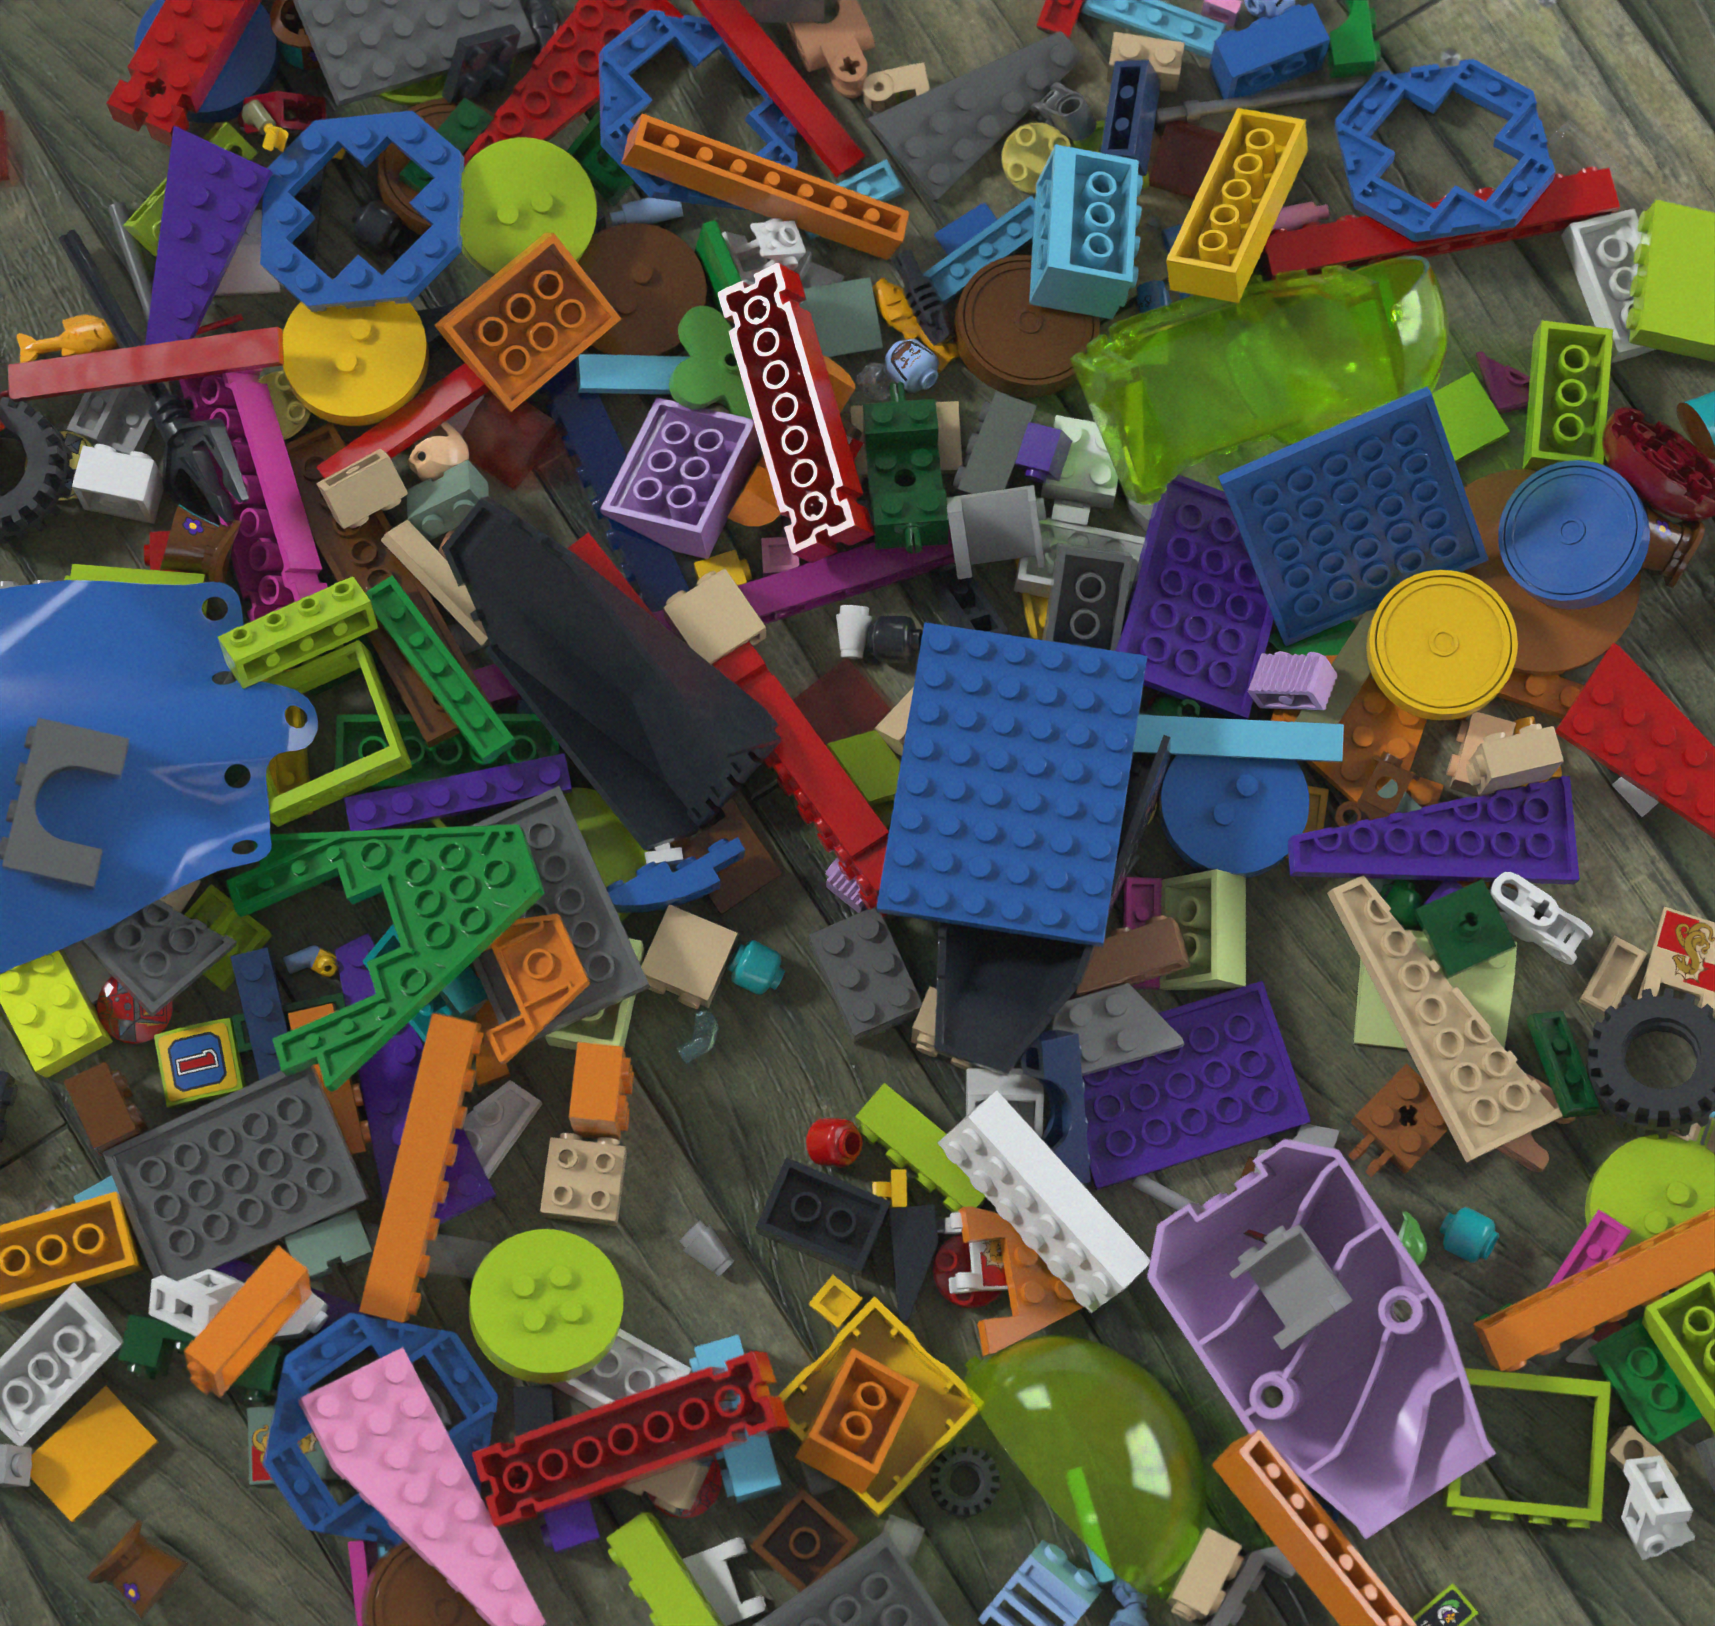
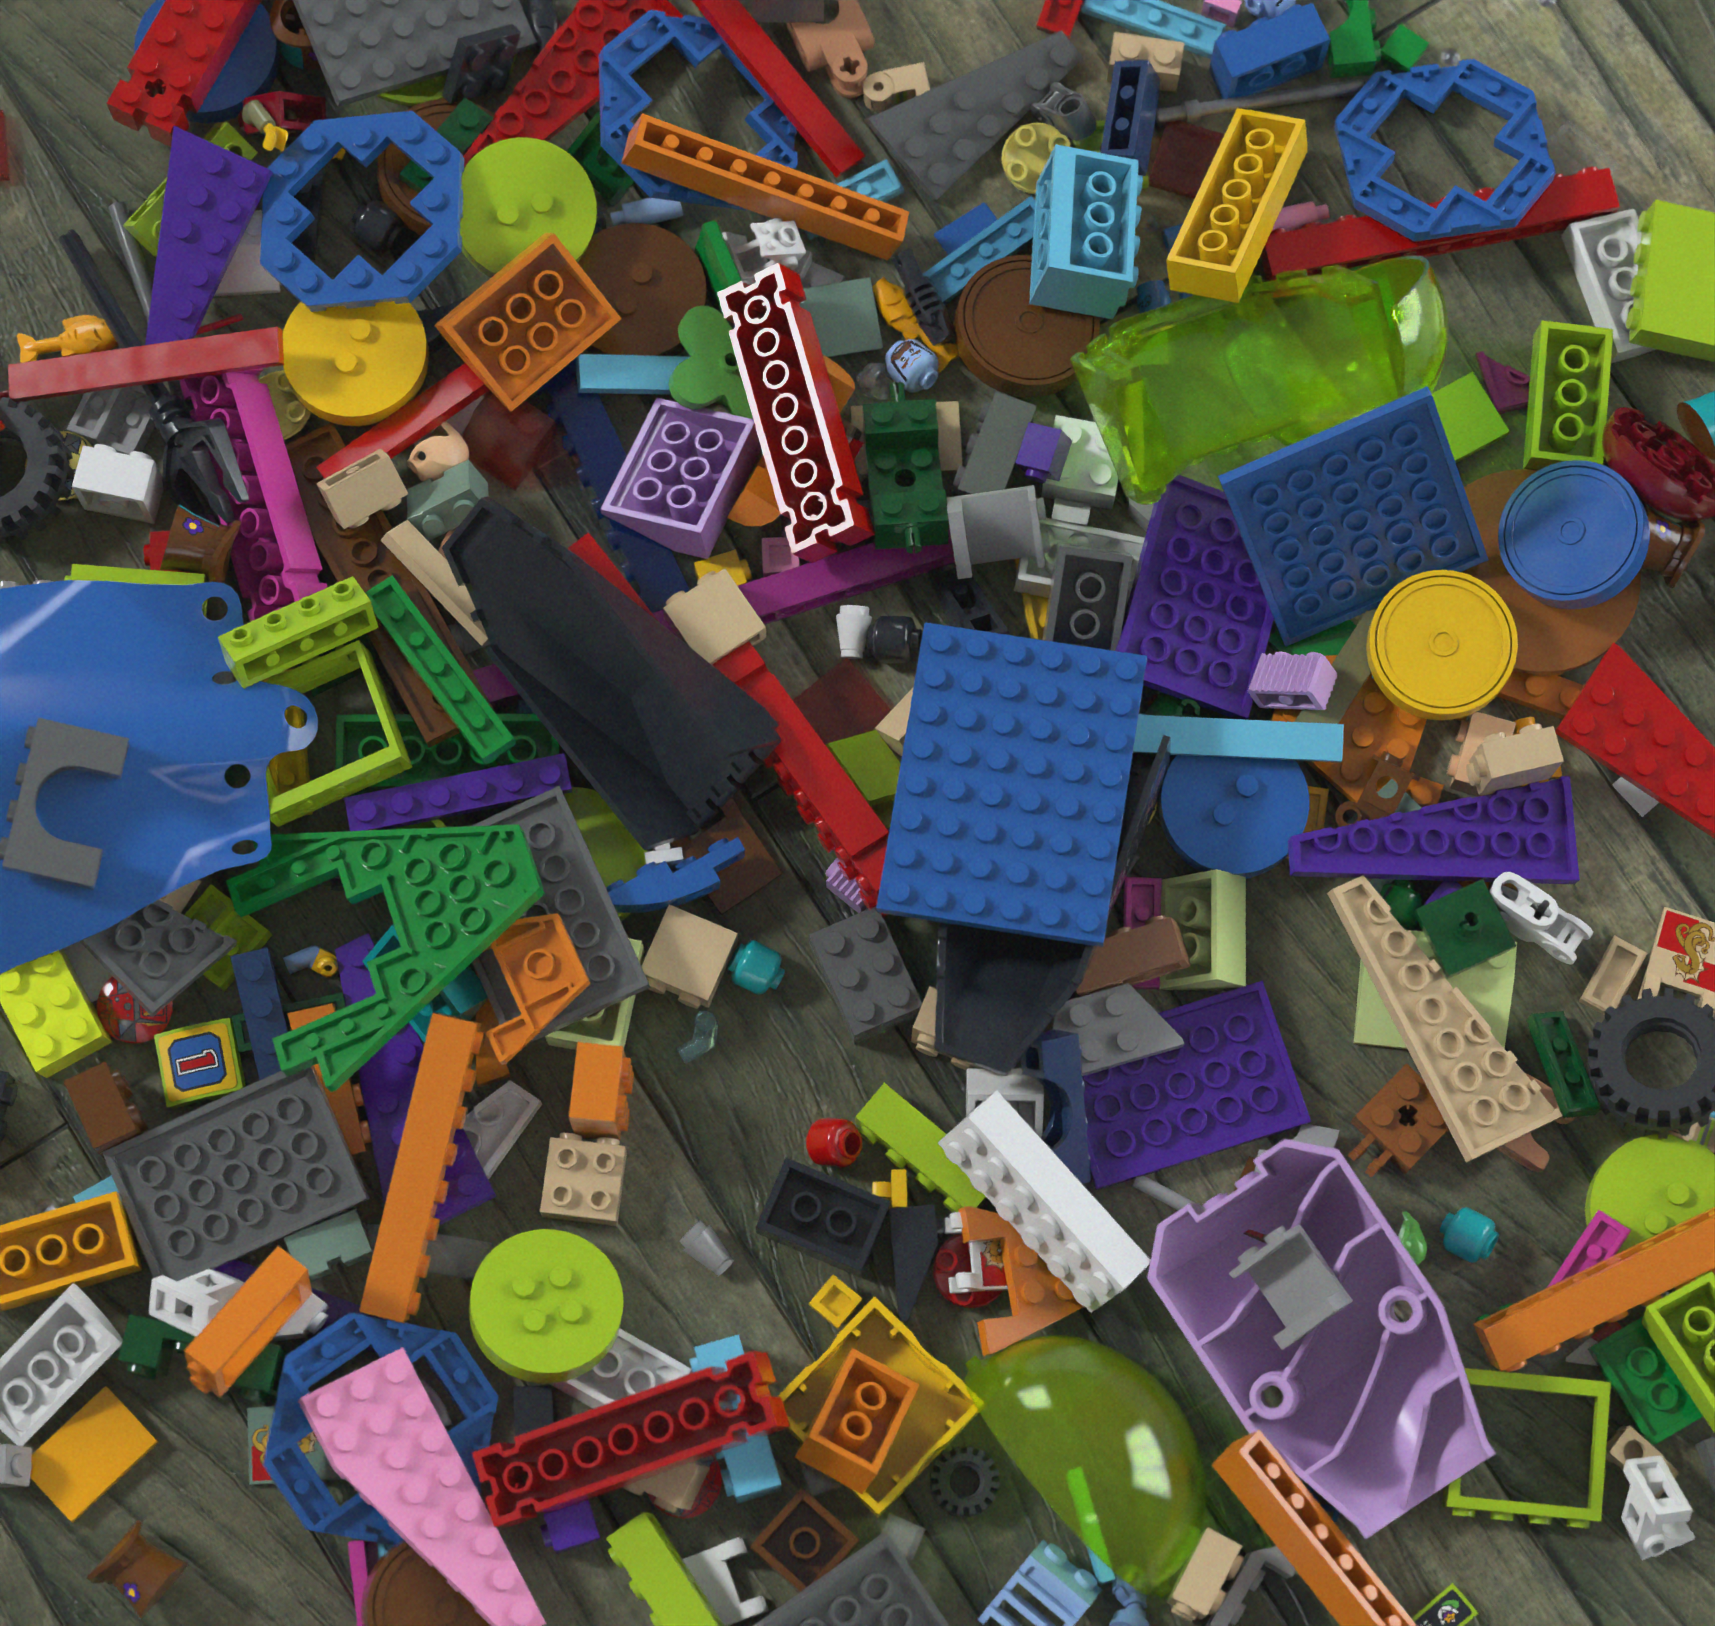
(1404, 48): none -> green tile

